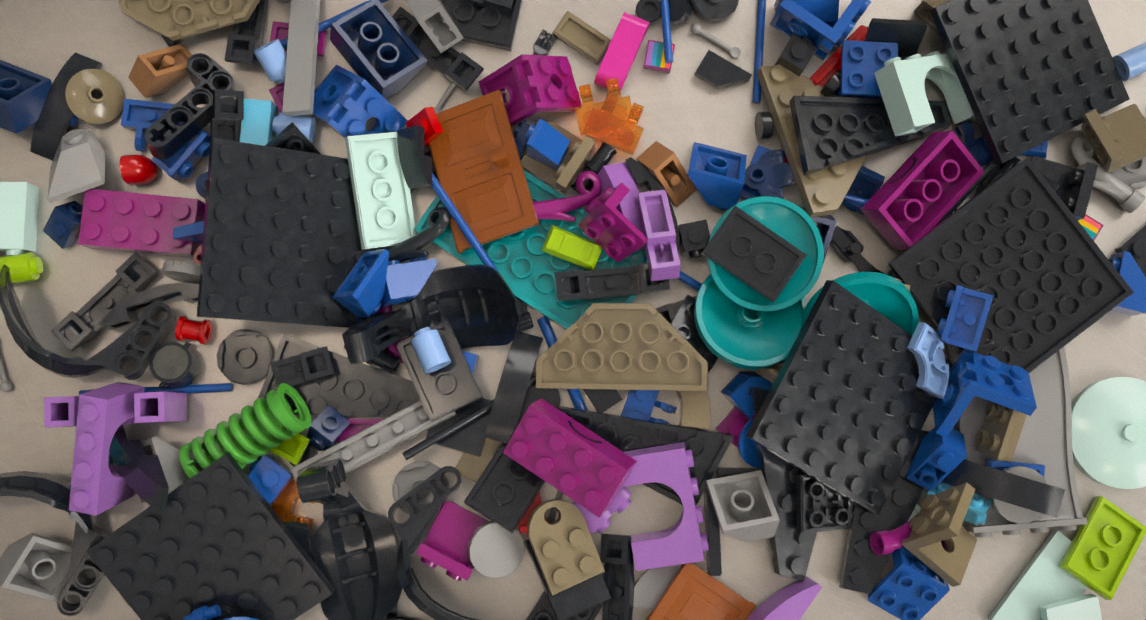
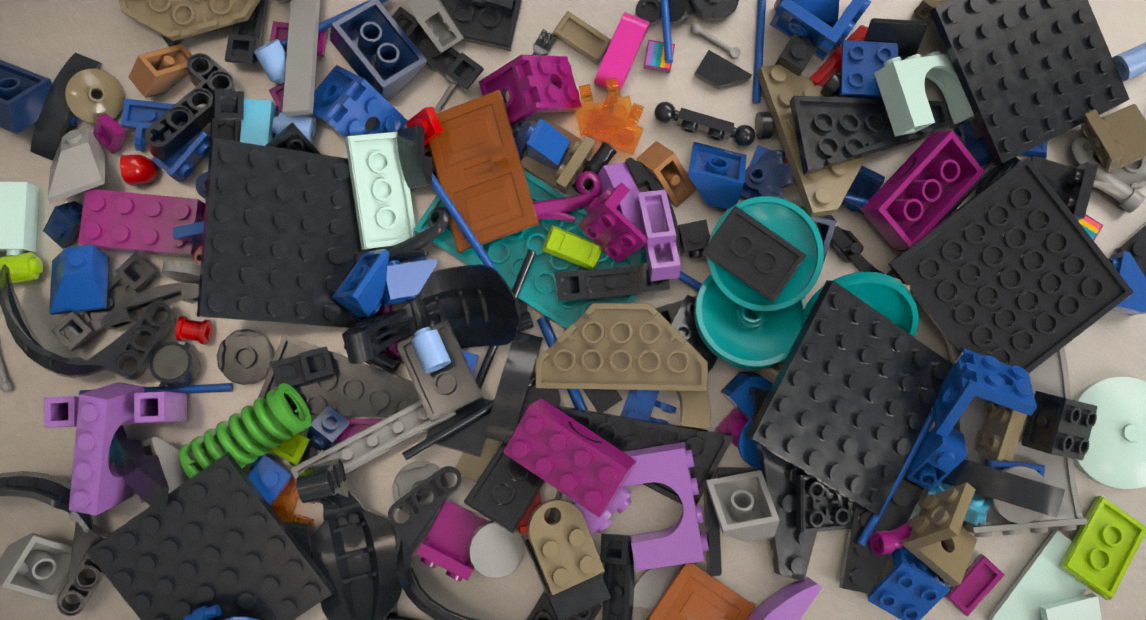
(79, 280): none -> blue slope
(109, 133): none -> magenta plate
(516, 291): none -> black axle
(714, 127): none -> black plate
(874, 519): none -> blue axle
(931, 360): light blue tile -> none
(965, 318): blue bracket -> none
(976, 584): none -> magenta tile
(1060, 426): none -> black bracket

